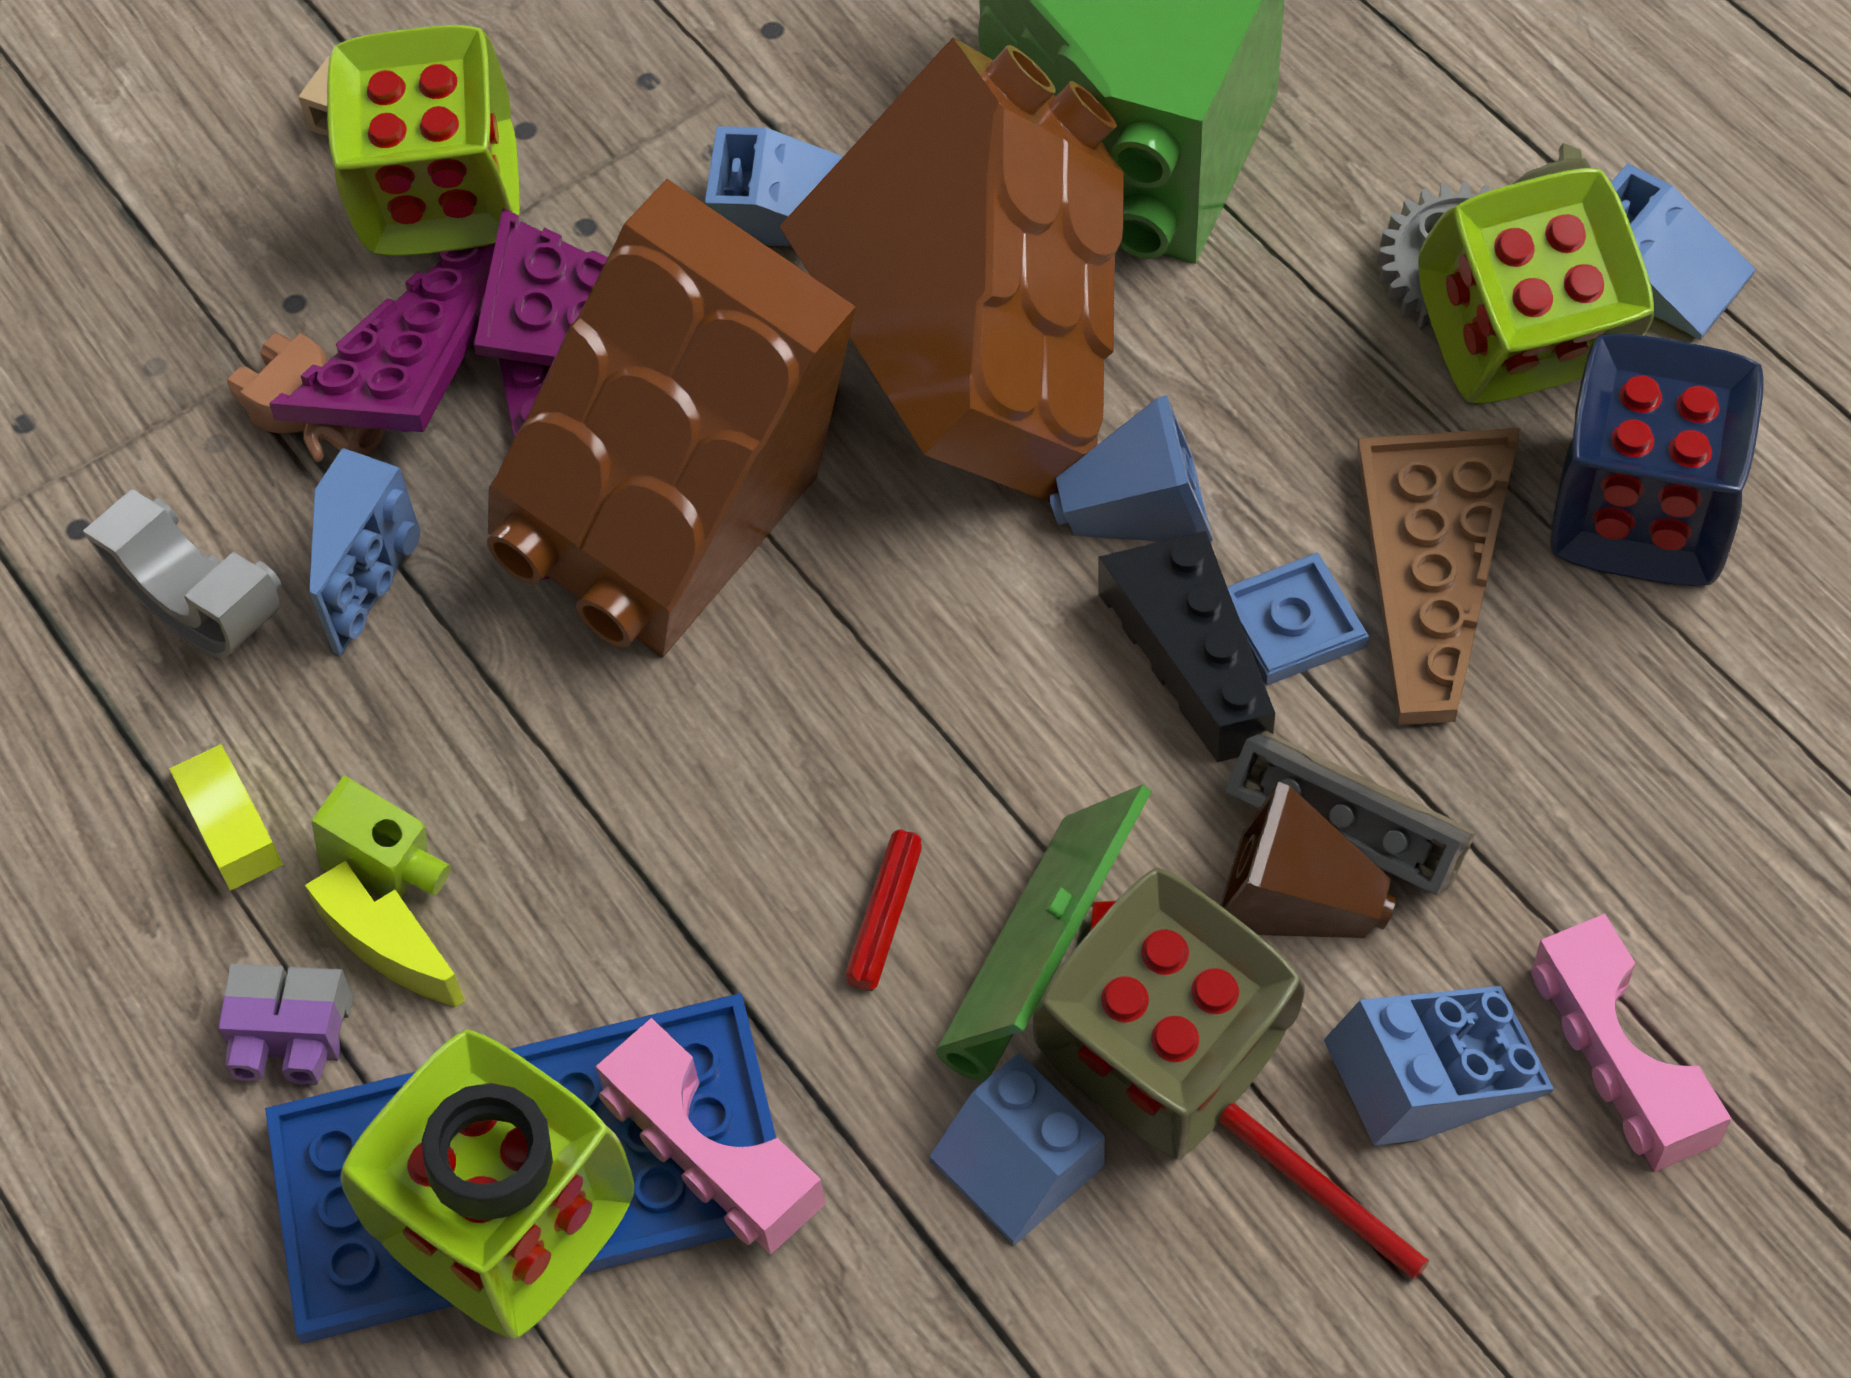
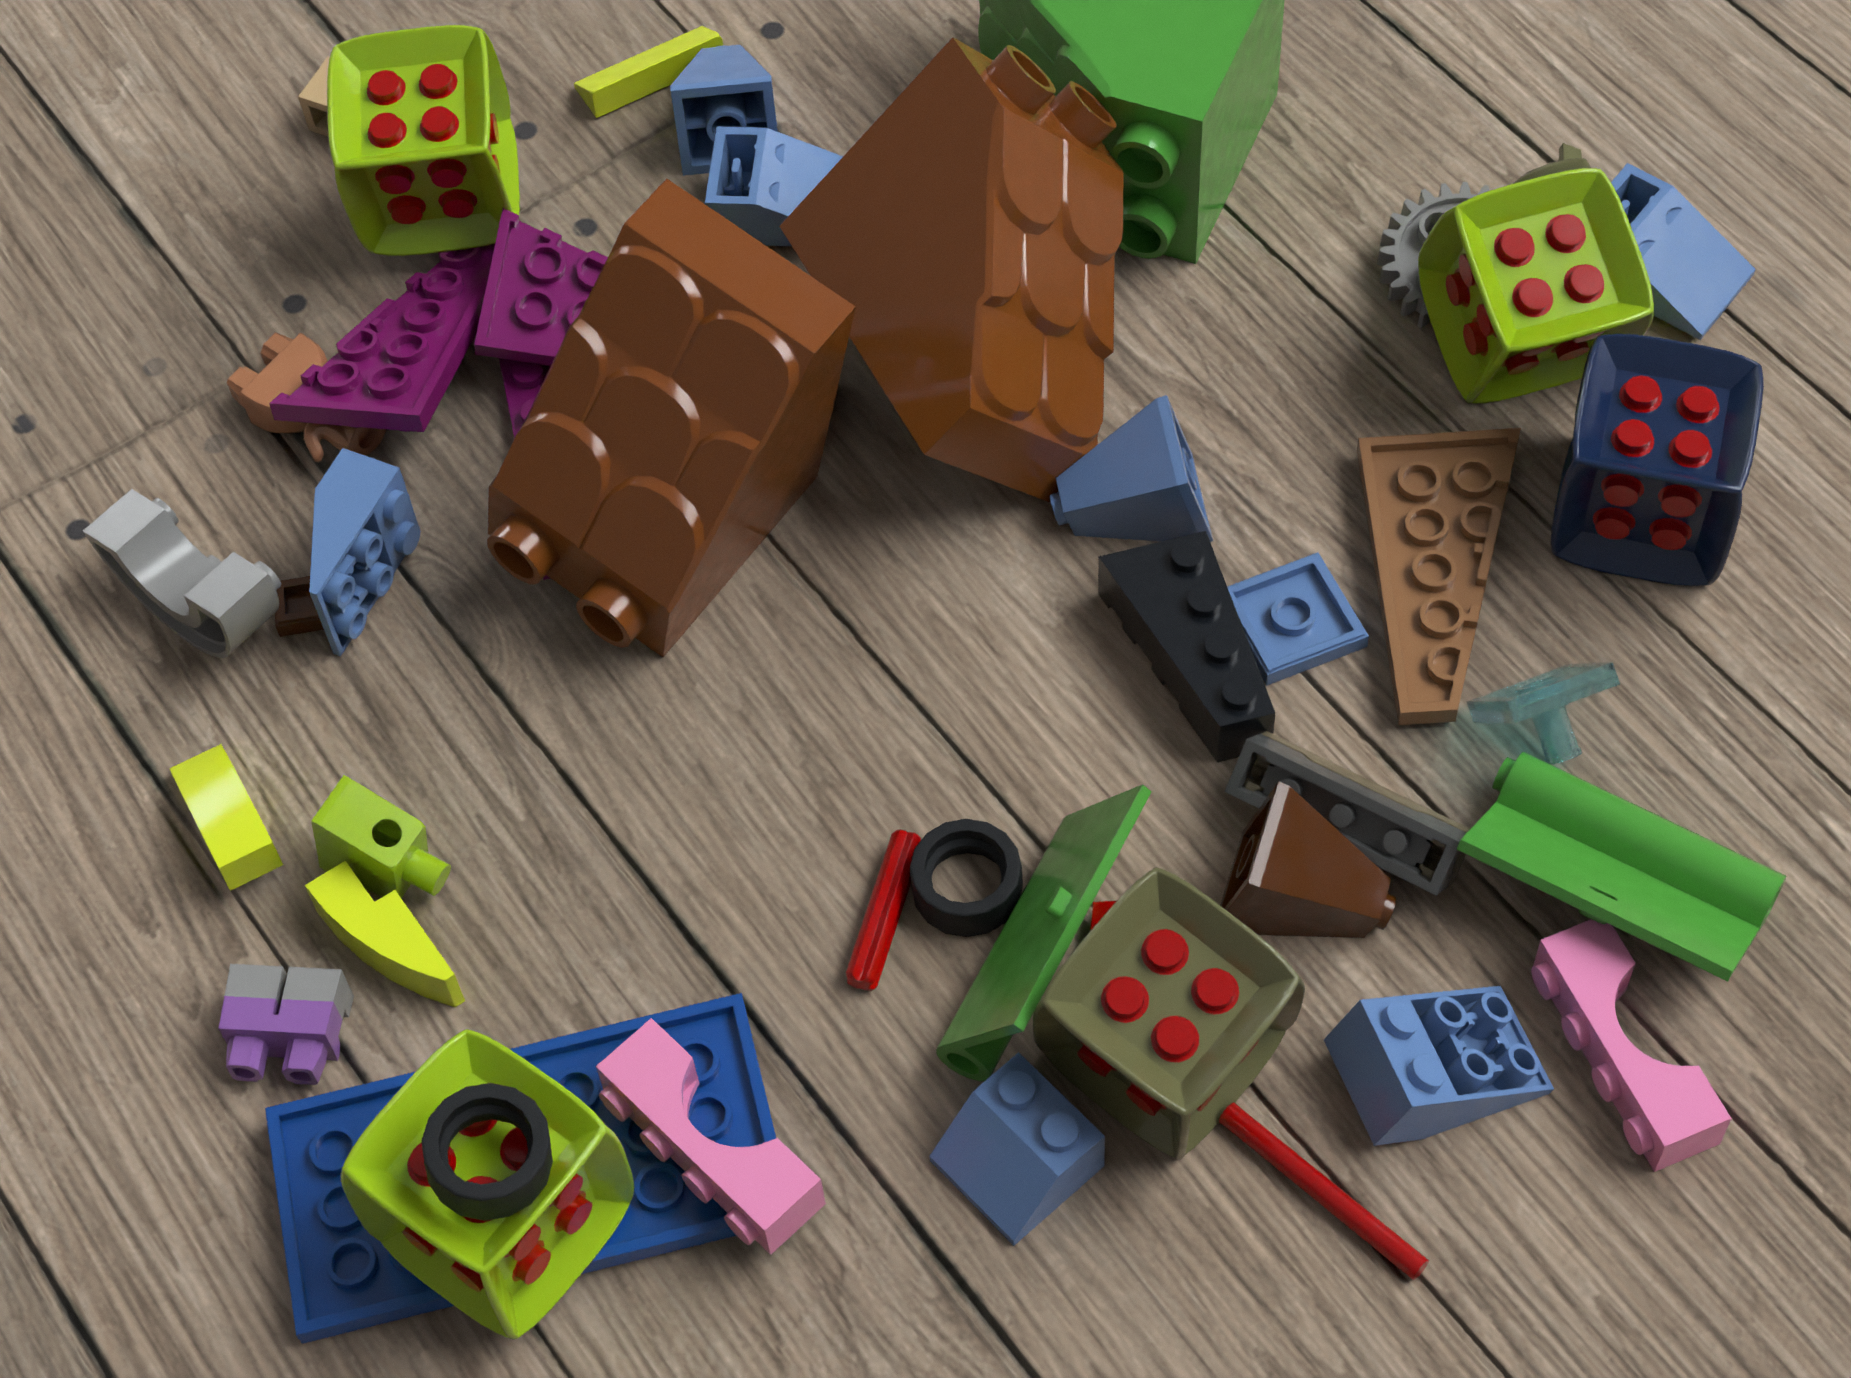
(296, 608): none -> reddish brown tile
(643, 72): none -> neon yellow slope
(715, 90): none -> medium blue slope
(961, 838): none -> black tyre
(1545, 701): none -> clear light blue tile
(1624, 865): none -> bright green door

